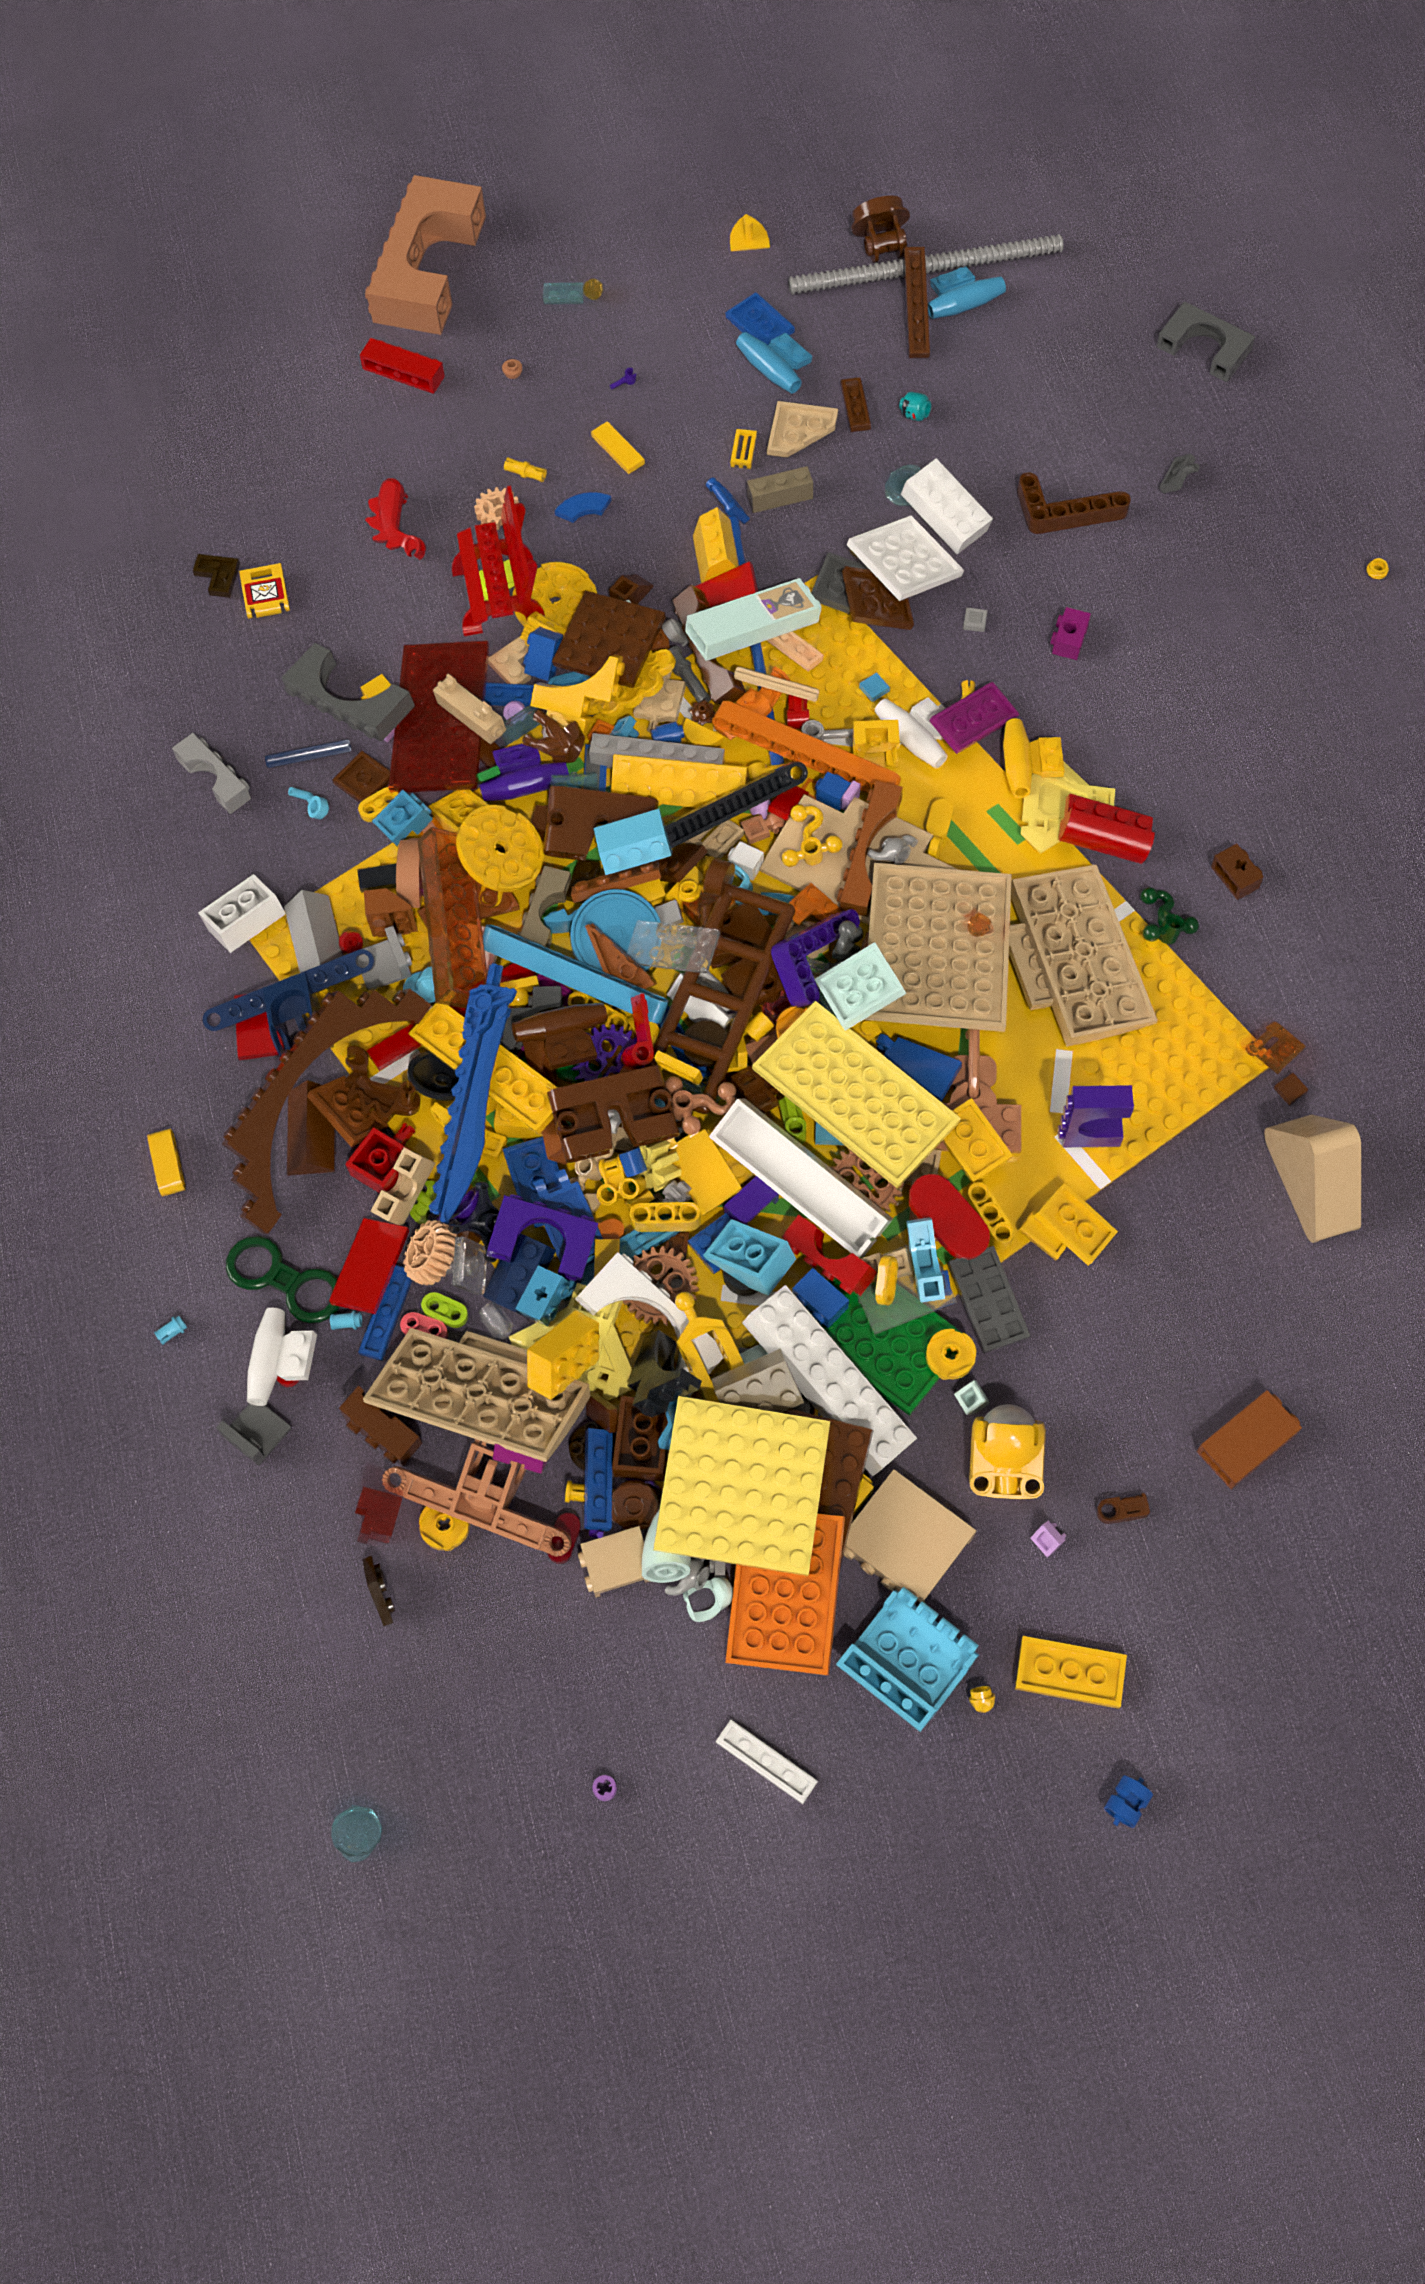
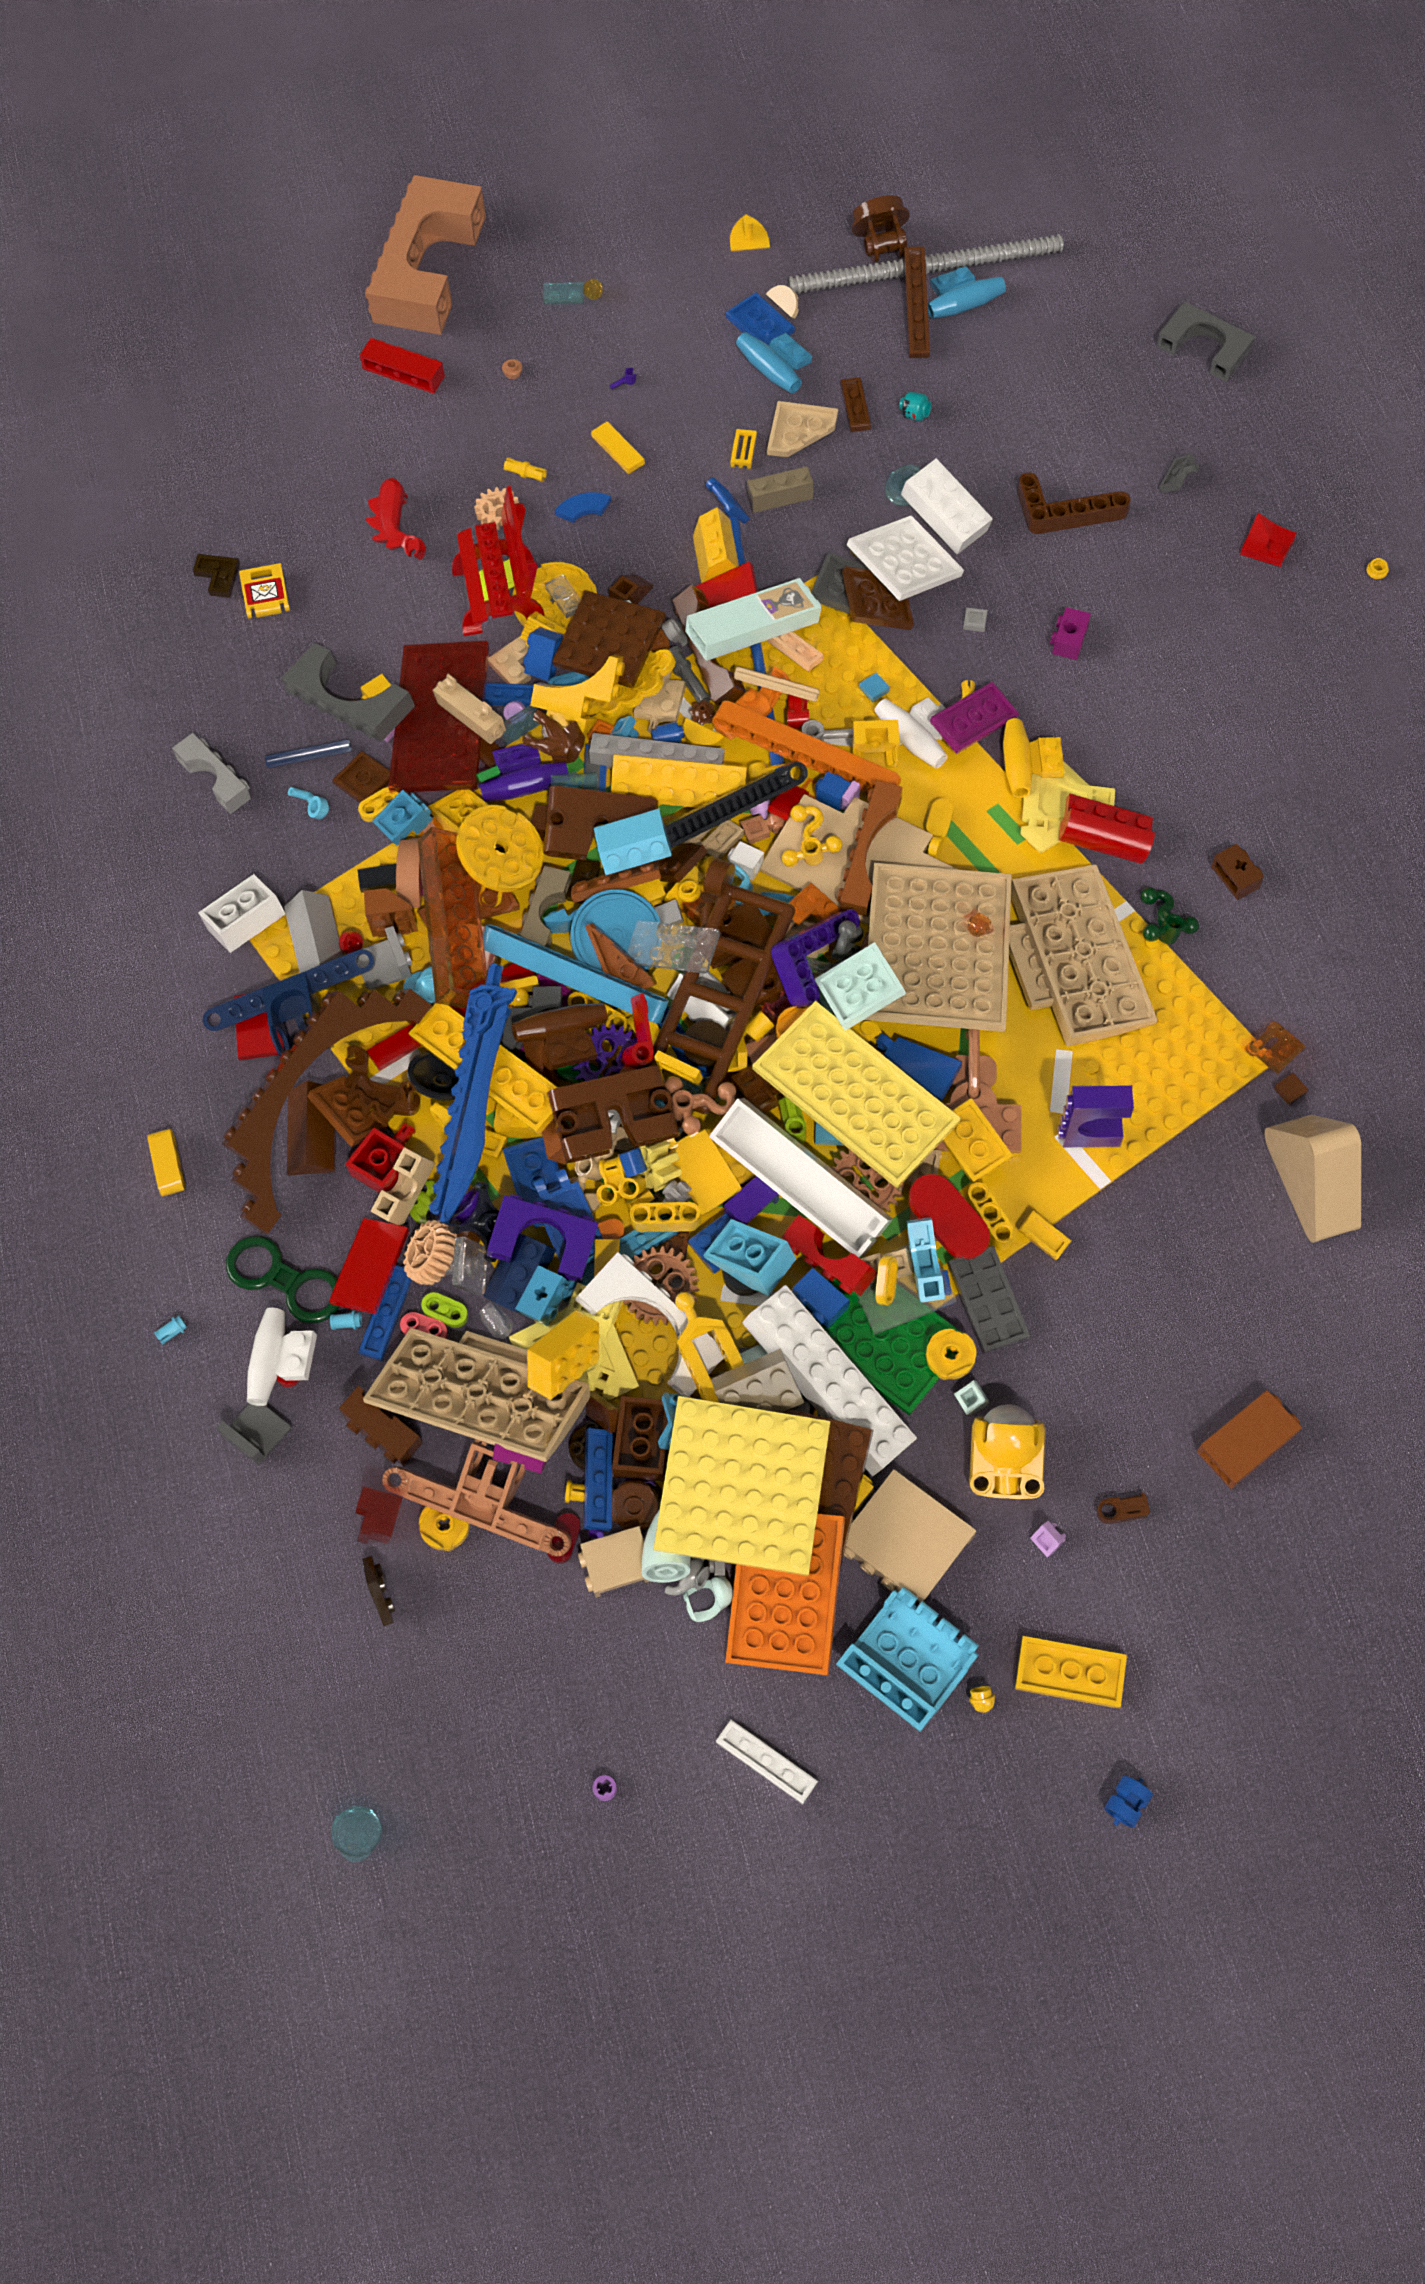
(563, 595): none -> clear plate
(655, 1377): black arch -> none
(785, 298): none -> tile
(895, 849): light grey piece -> none
(1076, 1224): yellow plate -> none
(1268, 541): none -> red plate

